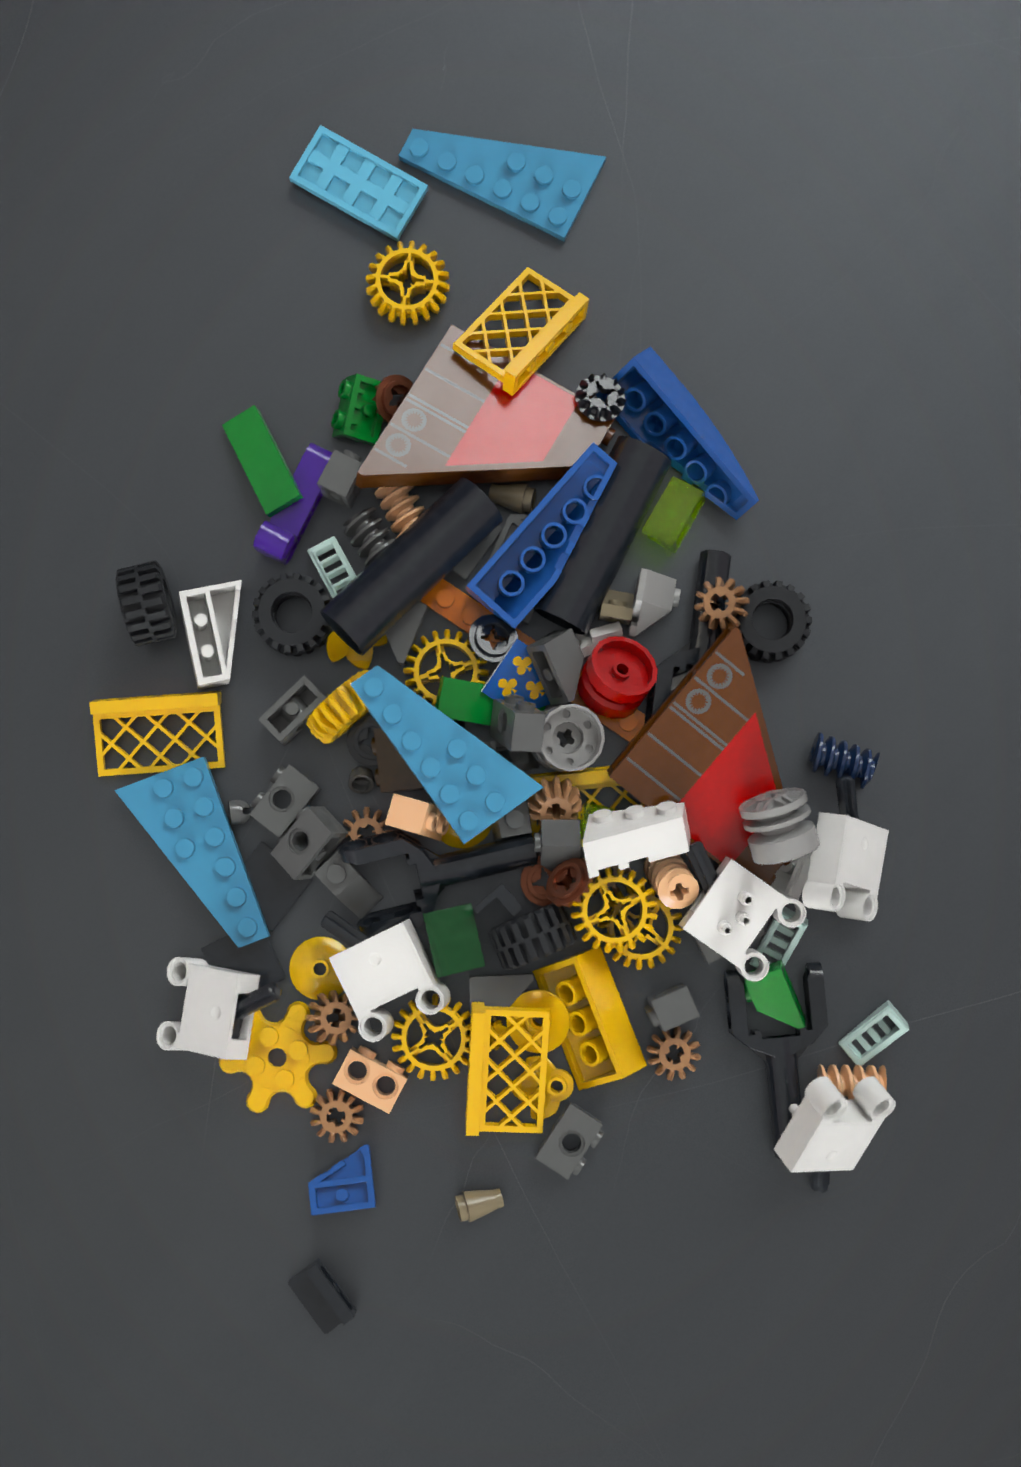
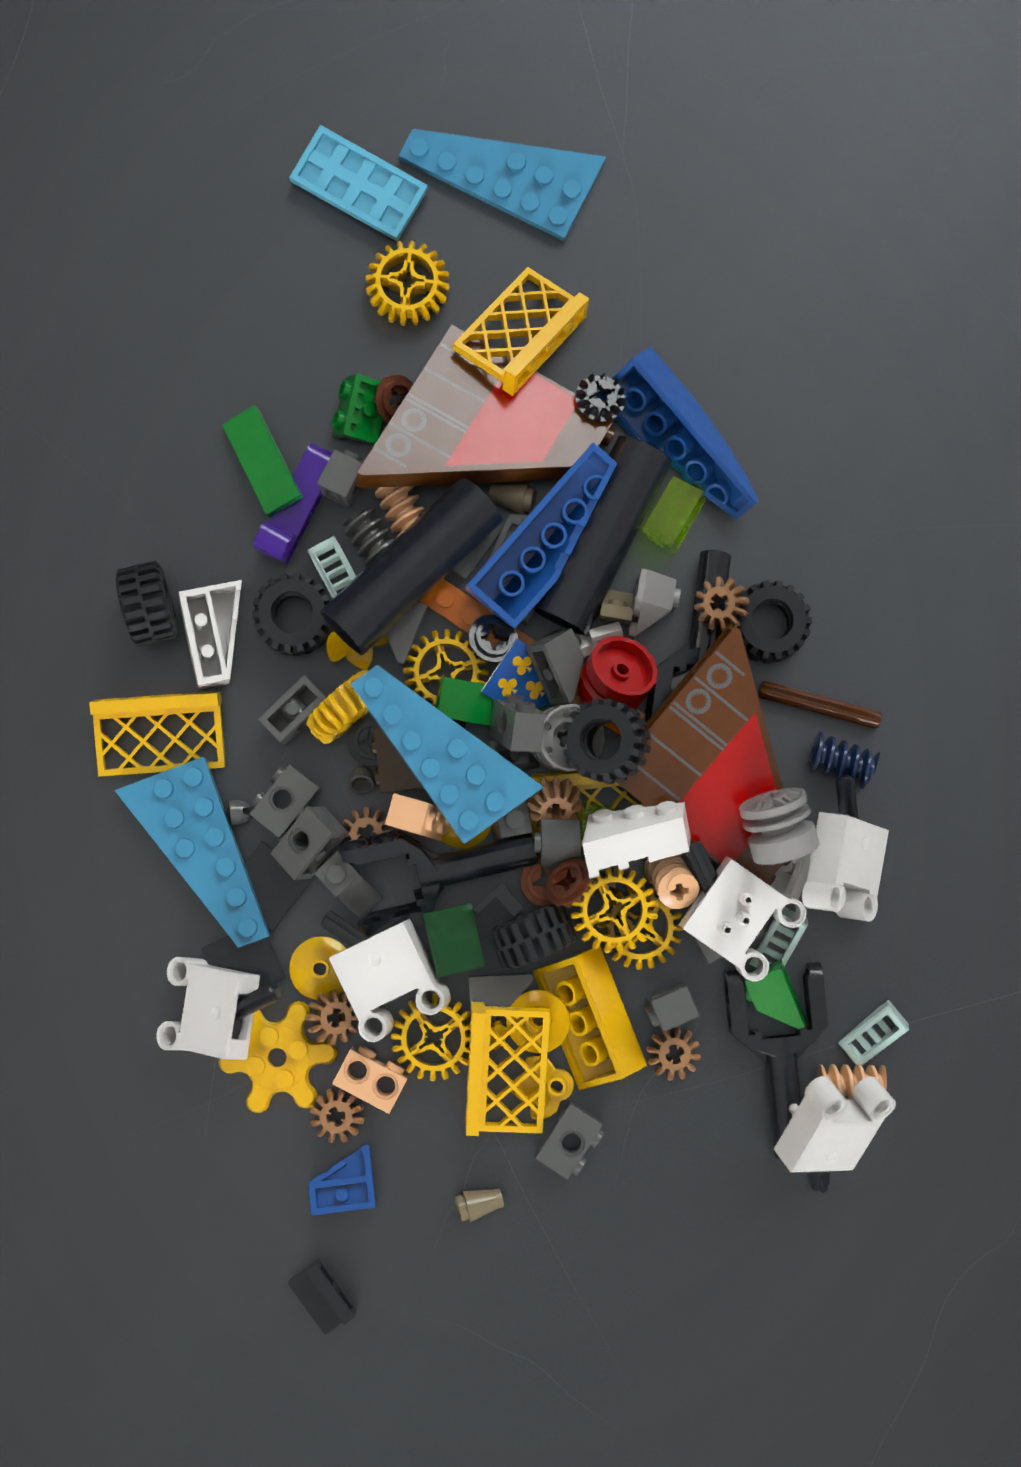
(581, 735): none -> black tyre
(820, 704): none -> reddish brown axle

